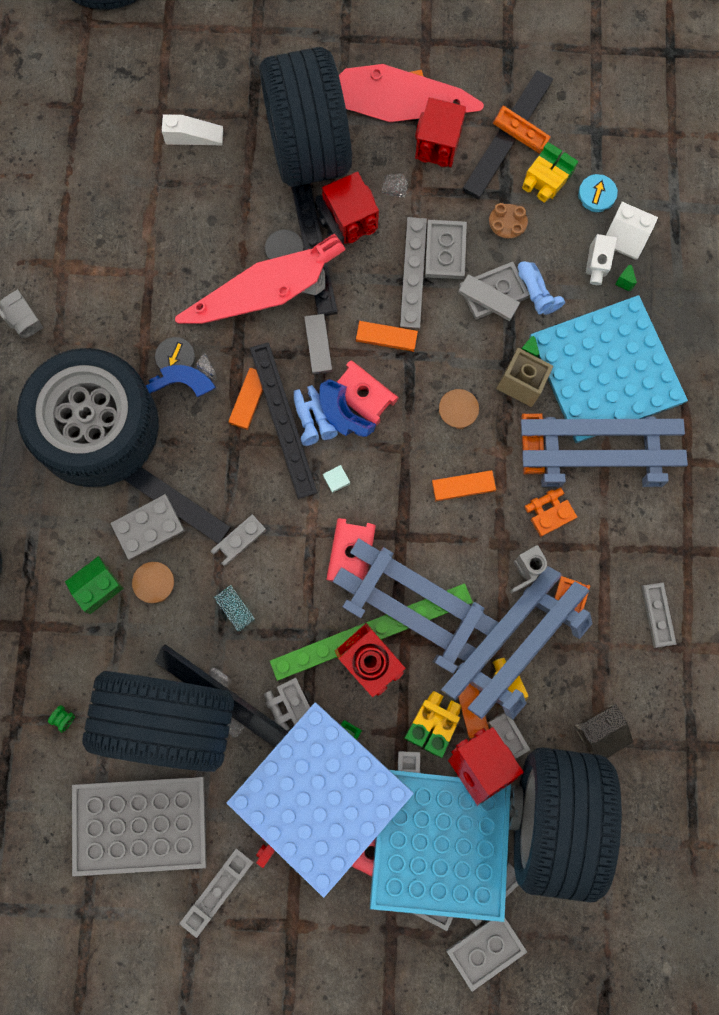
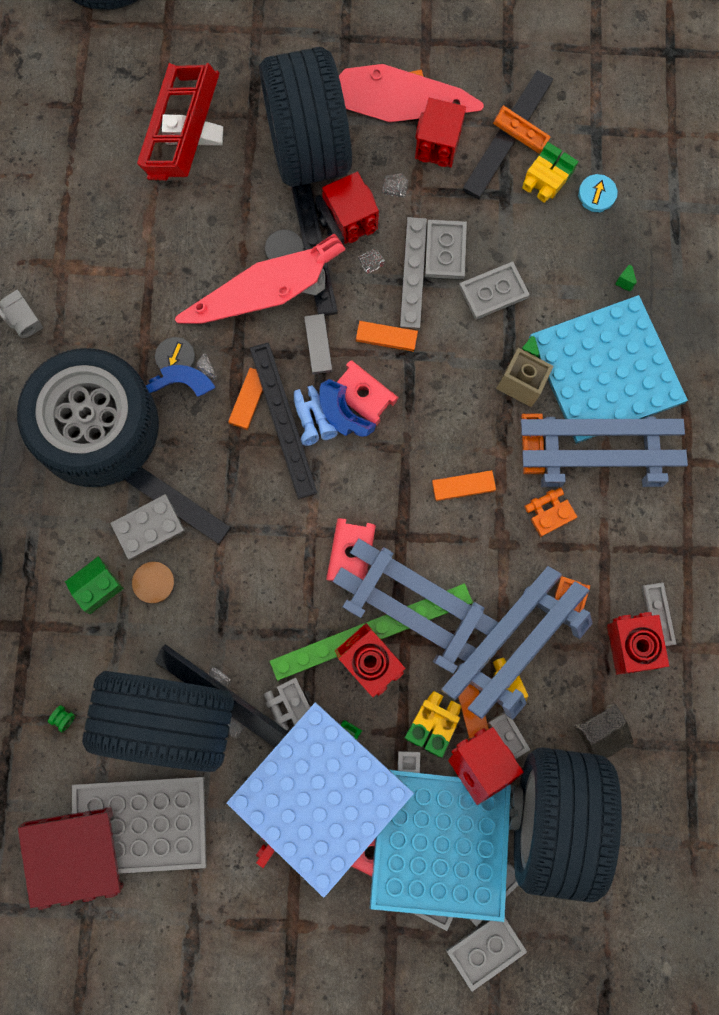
(69, 858): none -> dark red panel
(193, 124): none -> red piece
(216, 893): light grey slope -> none
(234, 608): clear light blue plate -> none
(239, 539): light grey hinge -> none
(336, 479): light aqua tile -> none
(371, 261): none -> clear slope
(459, 408): medium nougat dish -> none
(489, 297): light grey tile -> none
(508, 220): medium nougat dish -> none
(522, 563): light grey piece -> none
(536, 287): light blue piece -> none
(600, 258): white torso -> none
(631, 229): white slope -> none
(641, 631): none -> red brick

